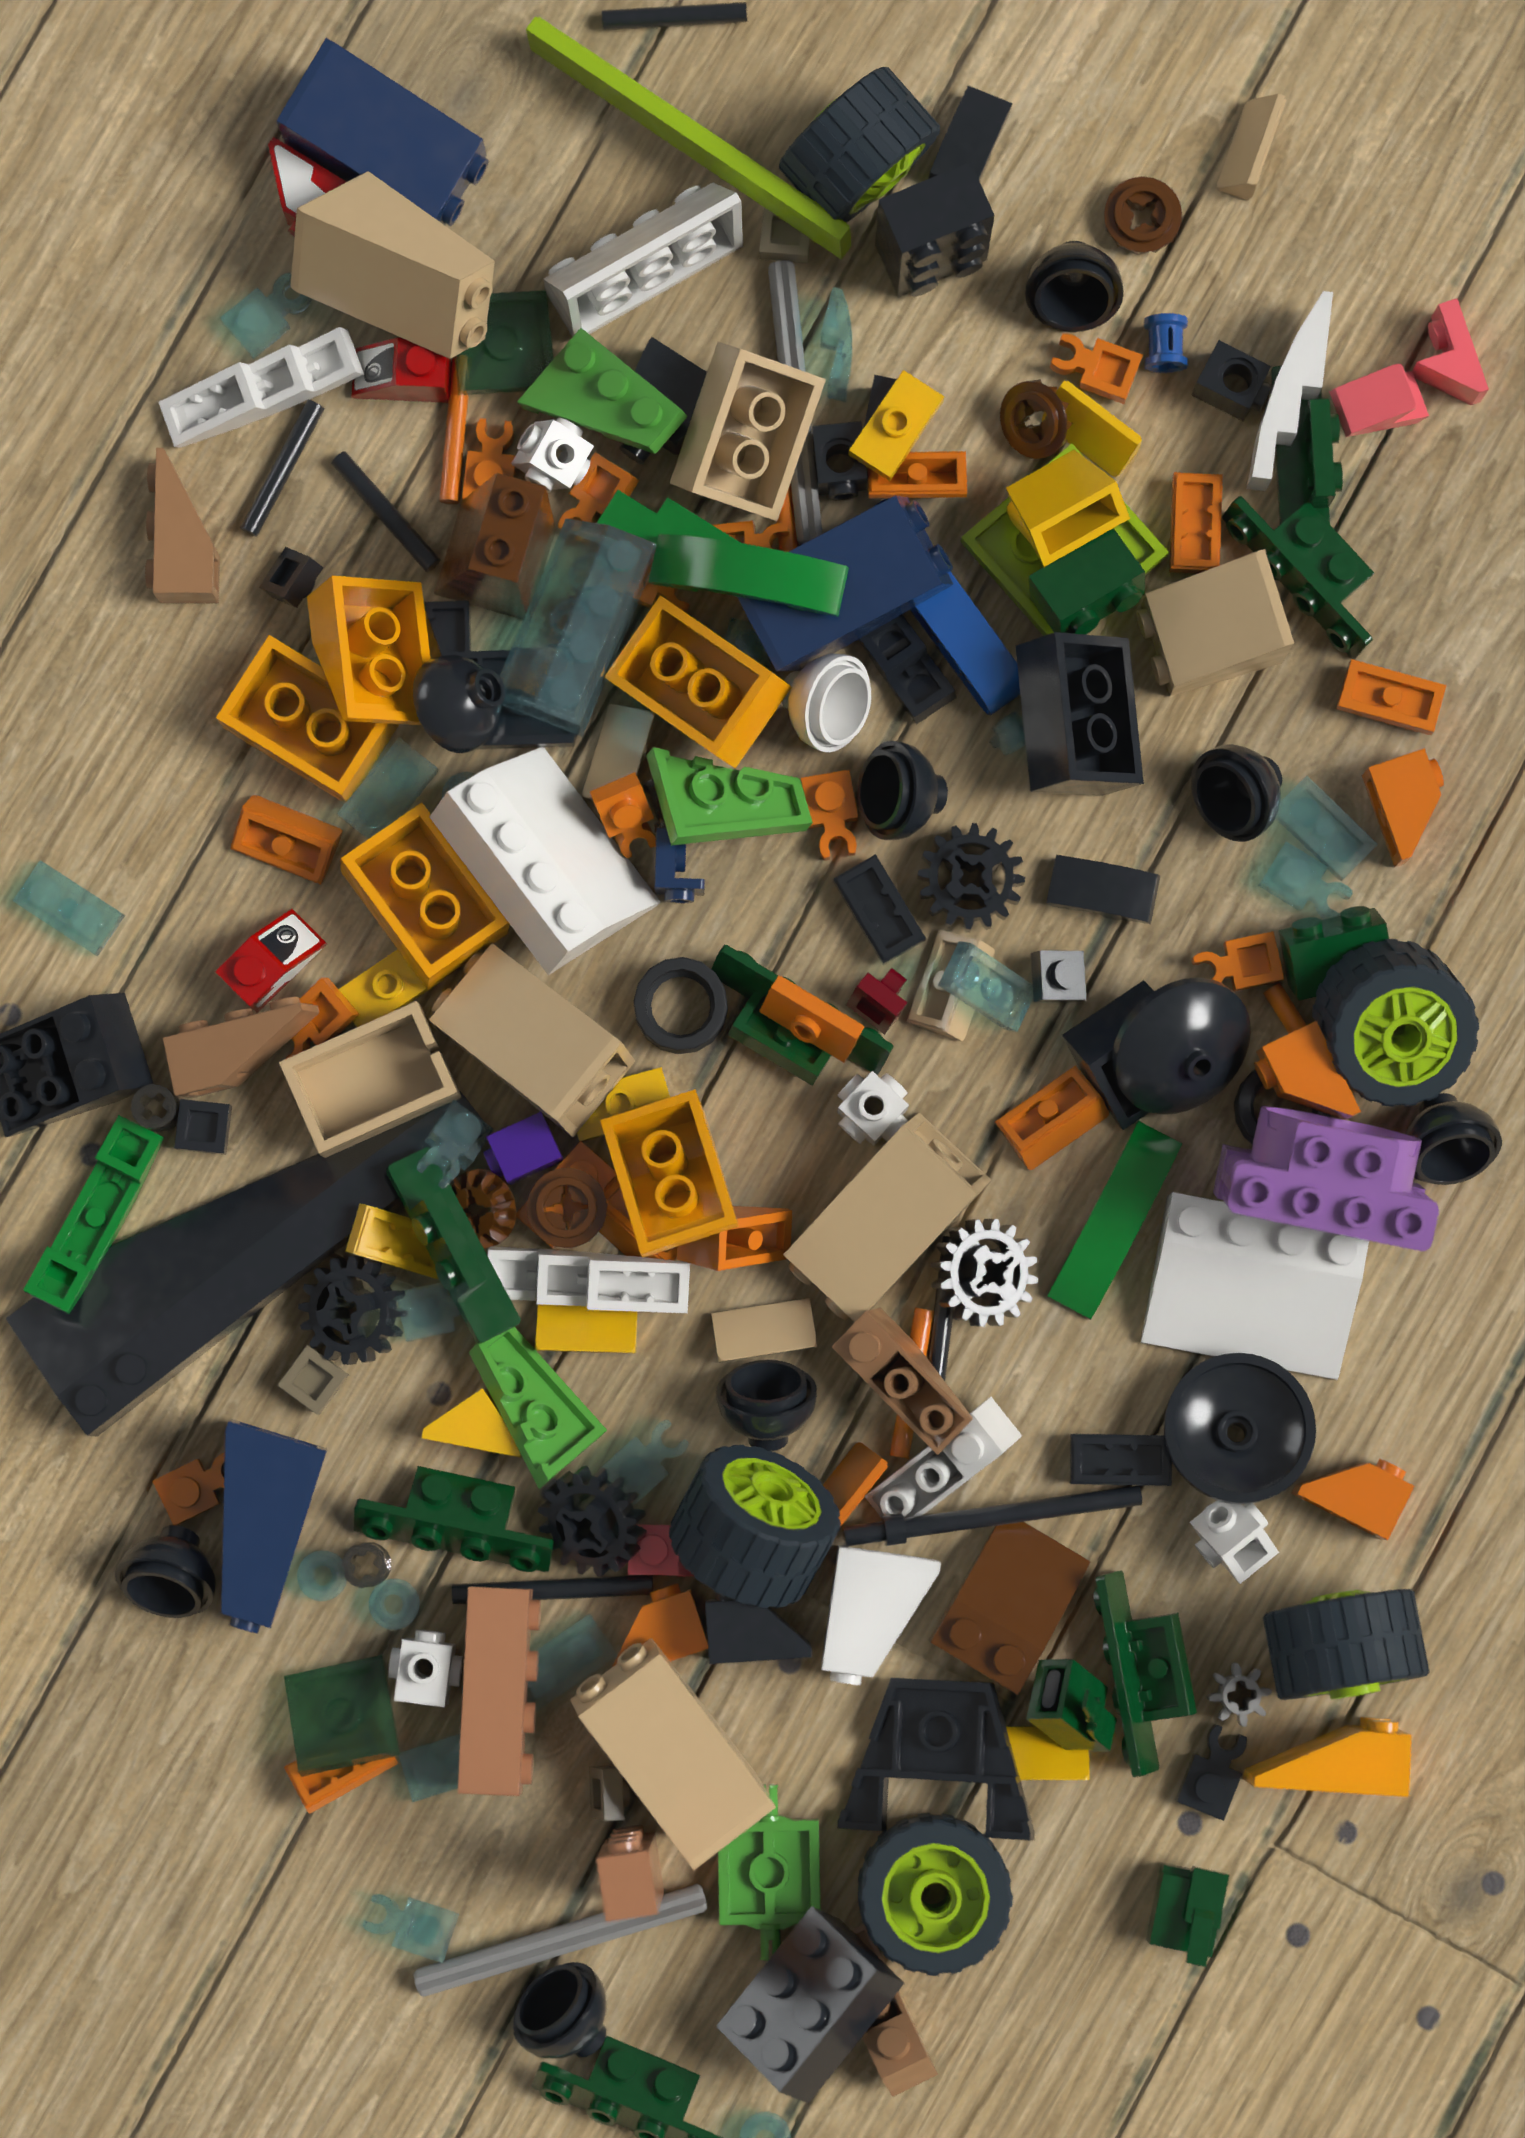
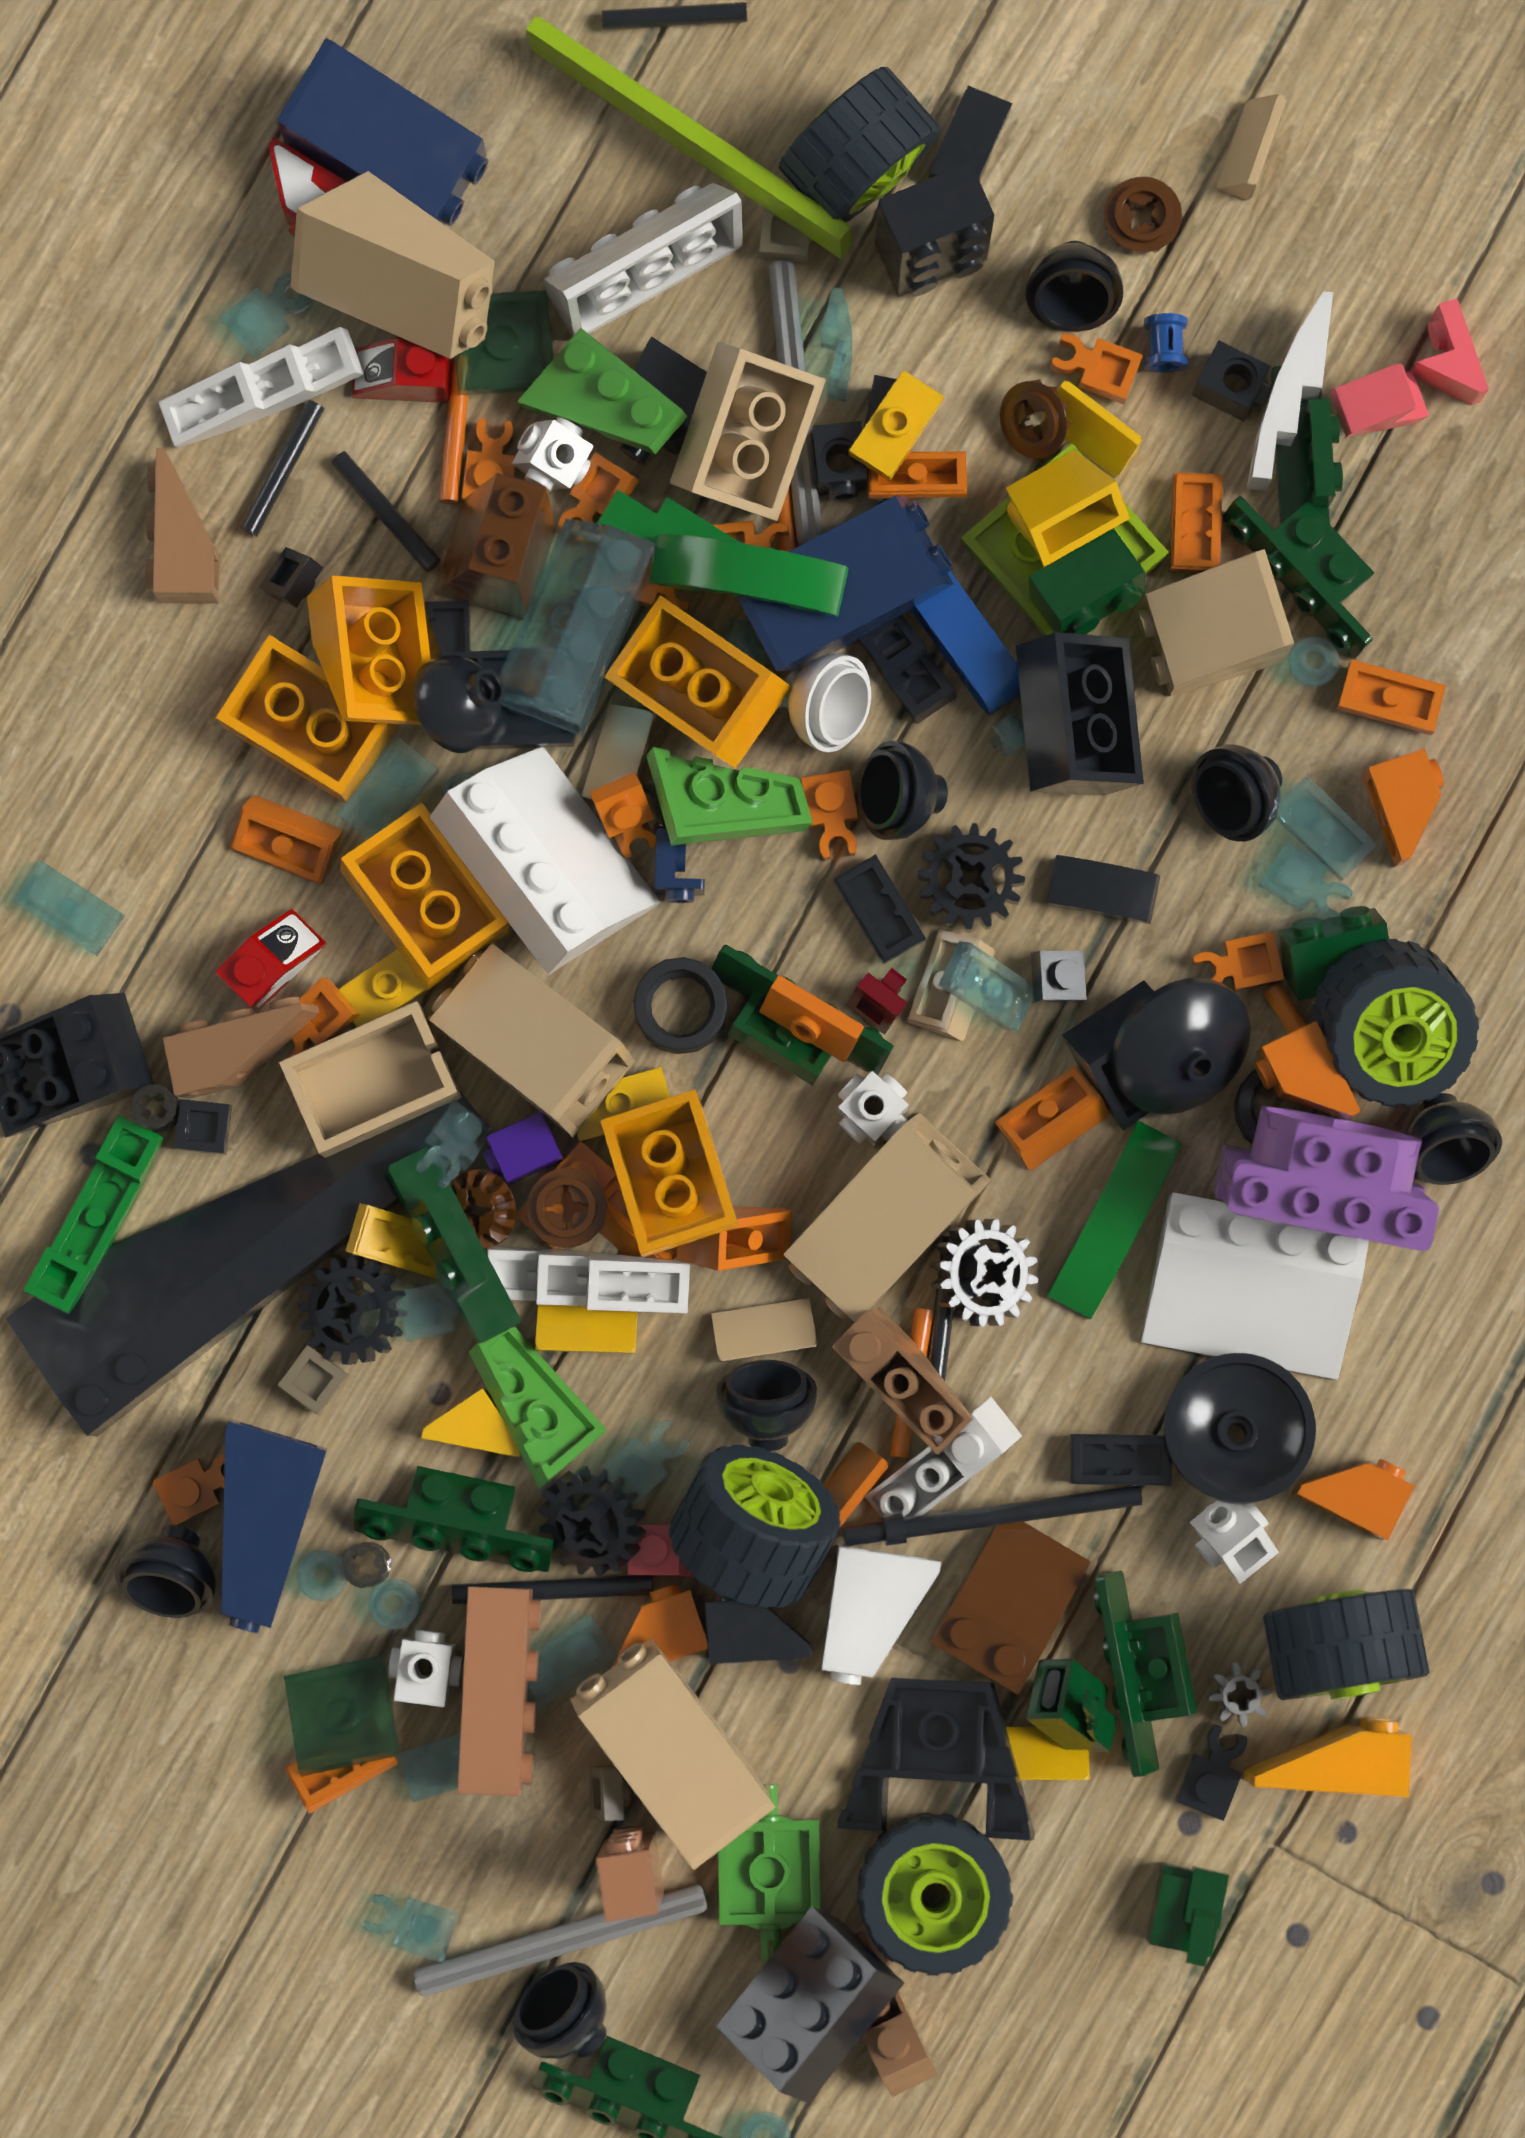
(1306, 674): none -> clear light blue plate

